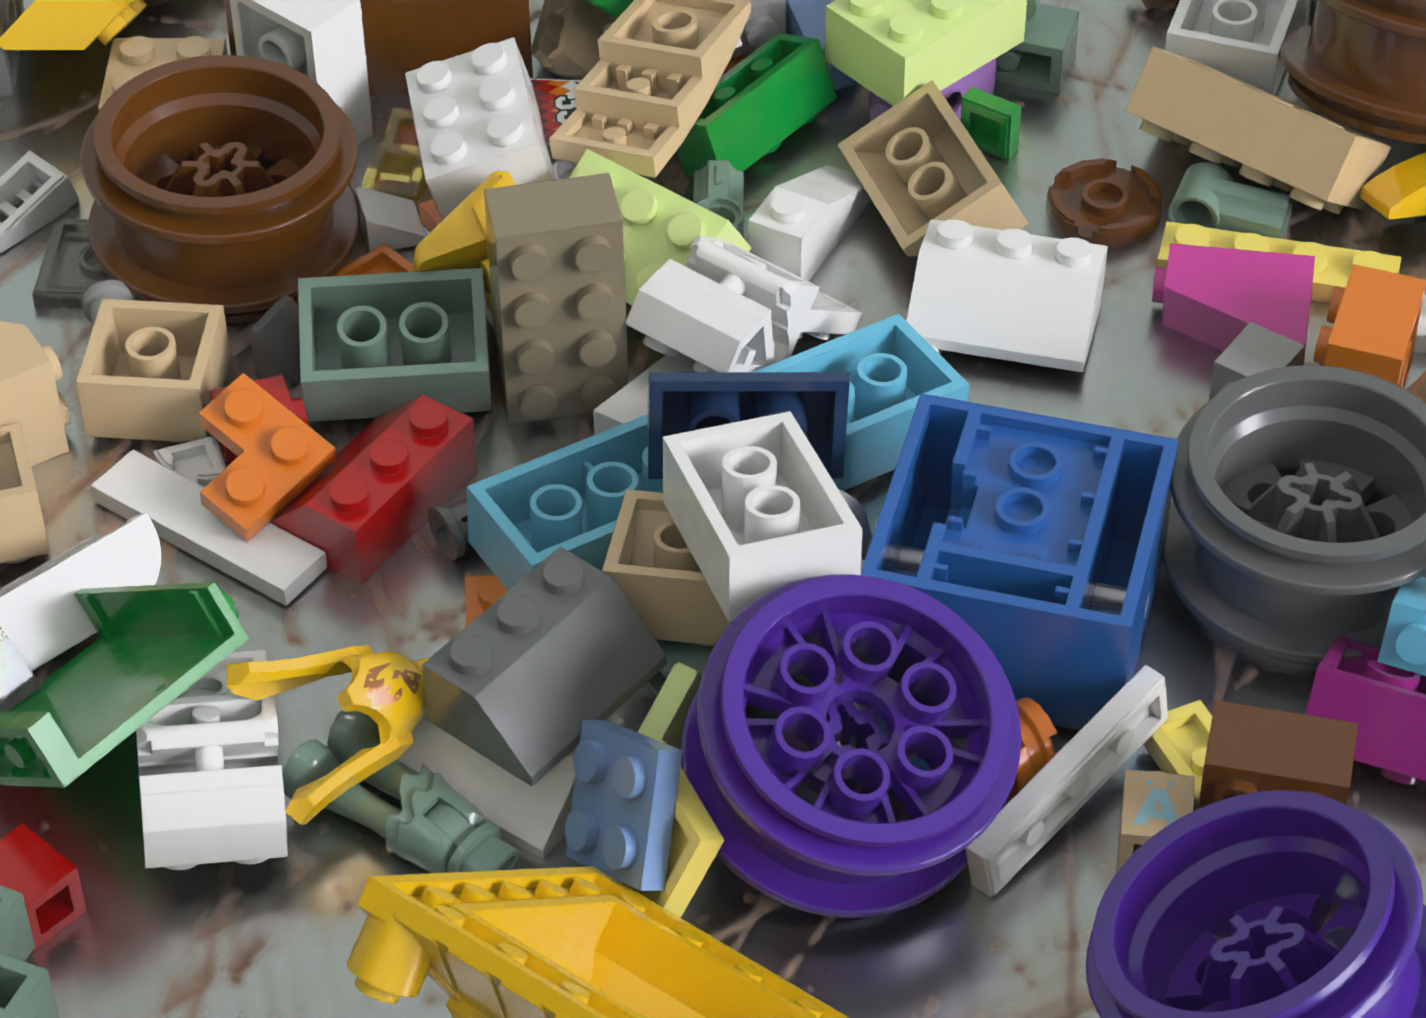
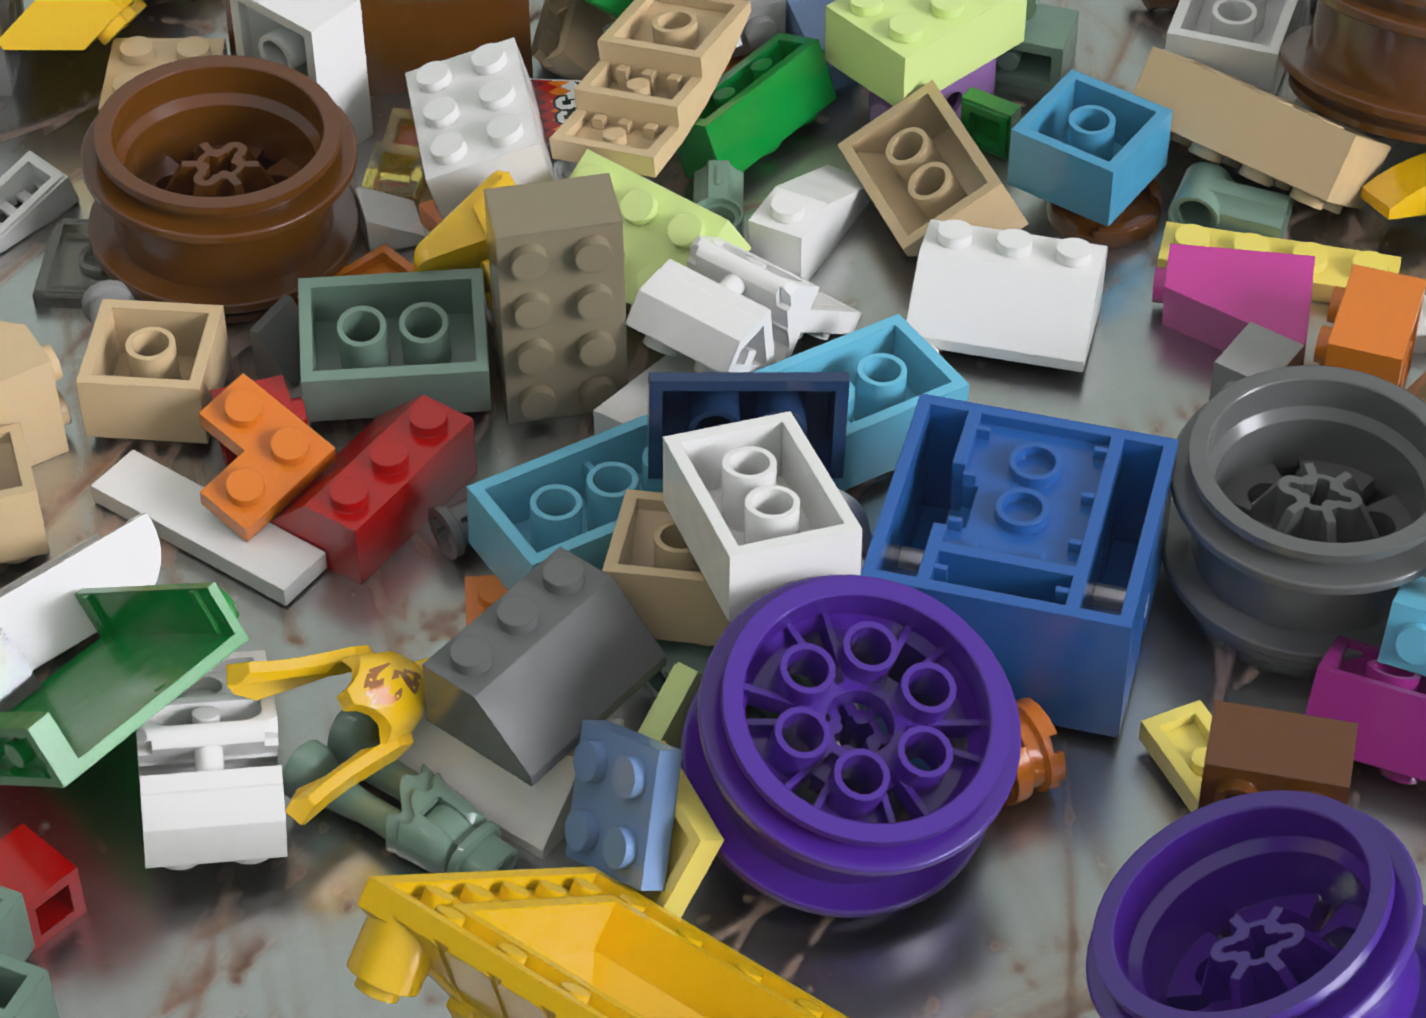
(195, 460): white tile -> none
(1068, 781): white tile -> none
(1089, 147): none -> dark azure brick
(1149, 805): tan brick -> none

